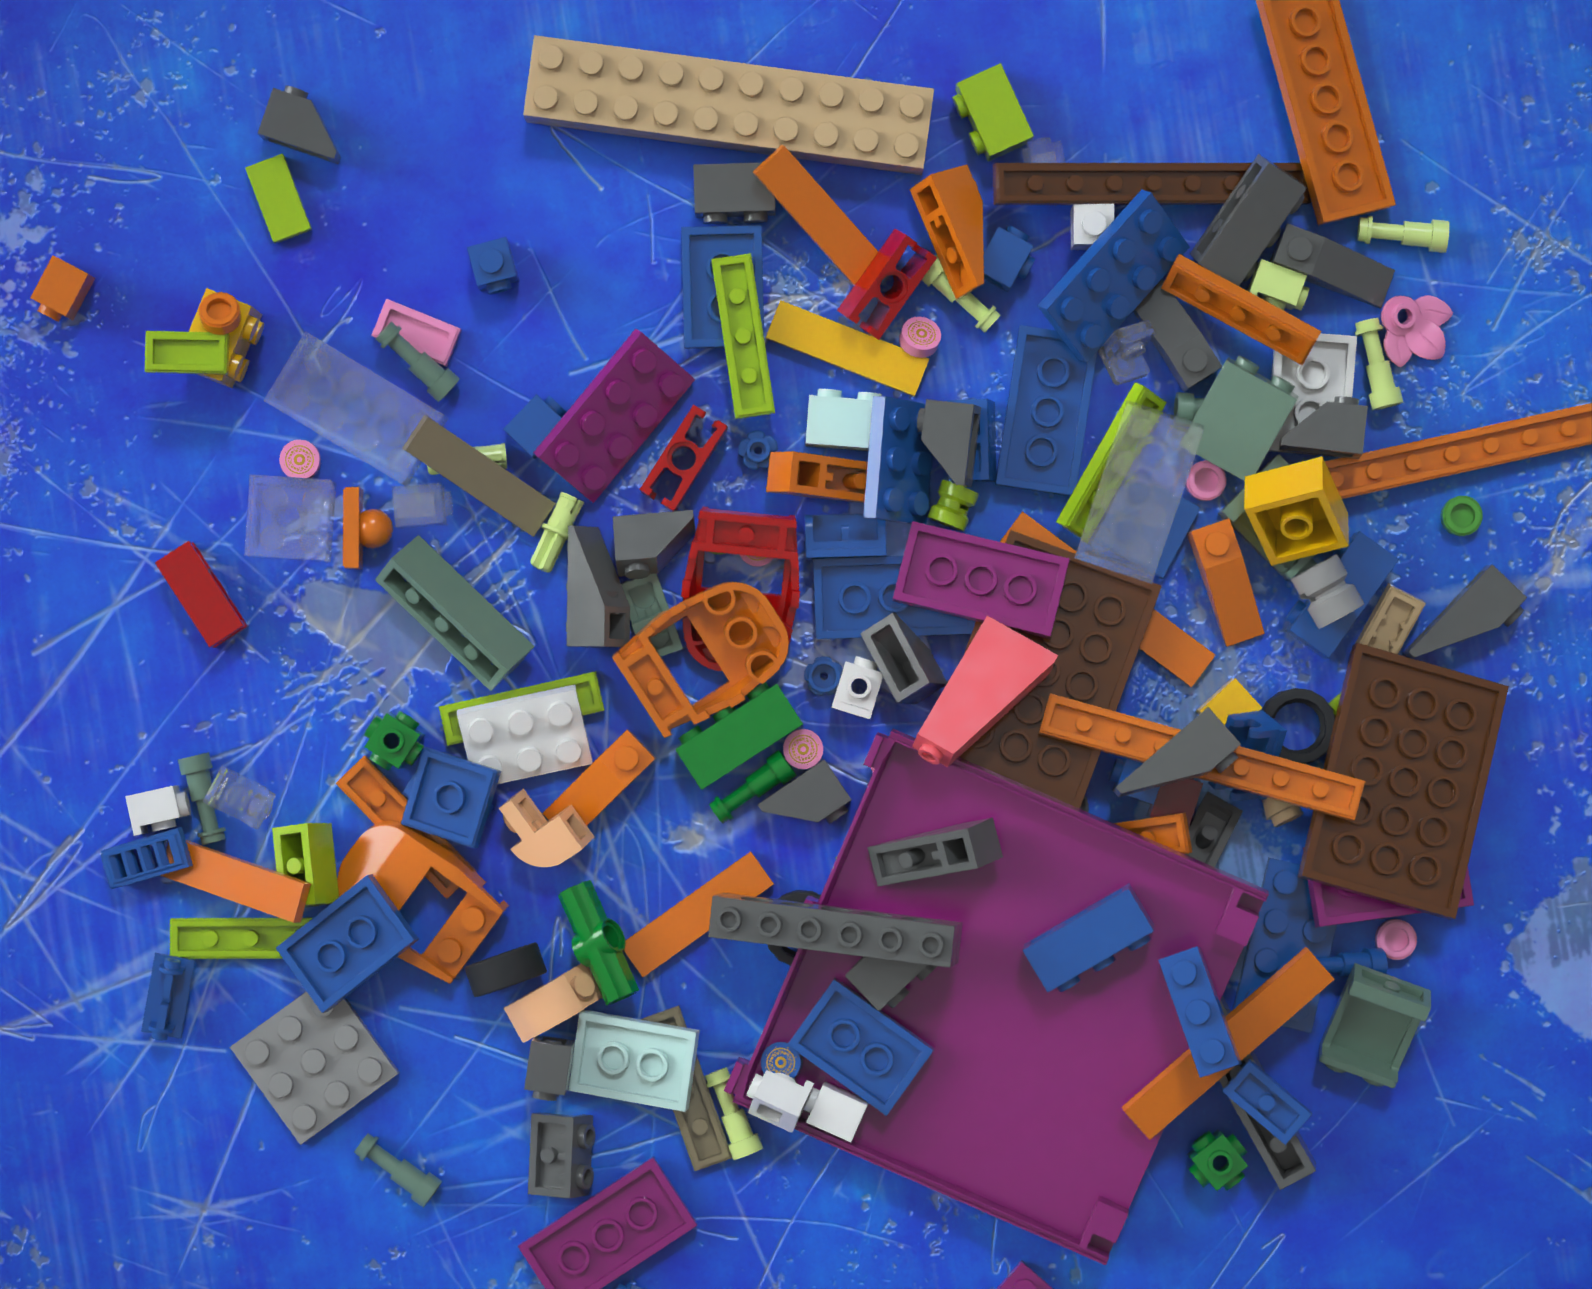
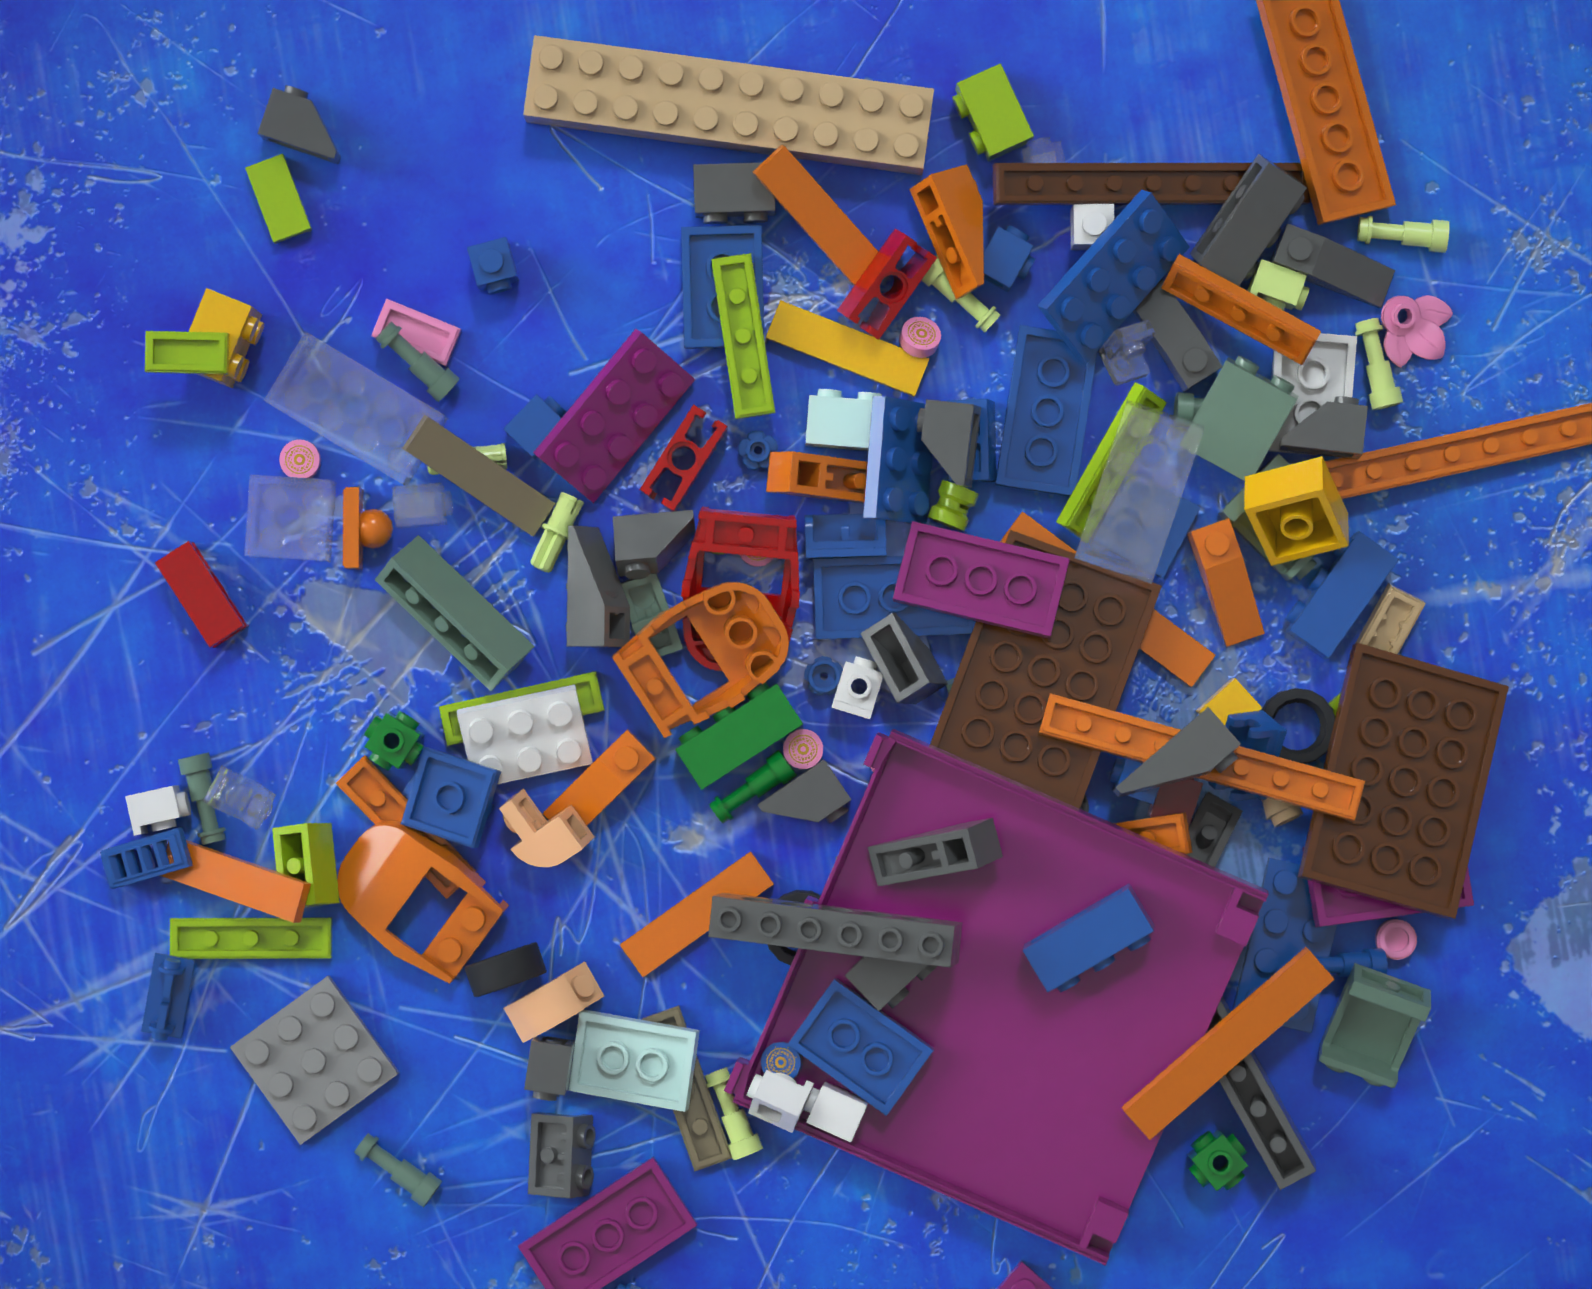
(61, 289): orange brick -> none
(220, 313): orange tile -> none
(347, 943): blue plate -> none
(598, 942): green piece -> none
(985, 686): coral slope -> none
(1200, 1011): blue brick -> none
(1206, 481): bright pink tile -> none
(1267, 1101): blue plate -> none
(1327, 591): light grey wheel -> none
(1461, 515): bright green tile -> none
(1479, 607): dark grey slope -> none

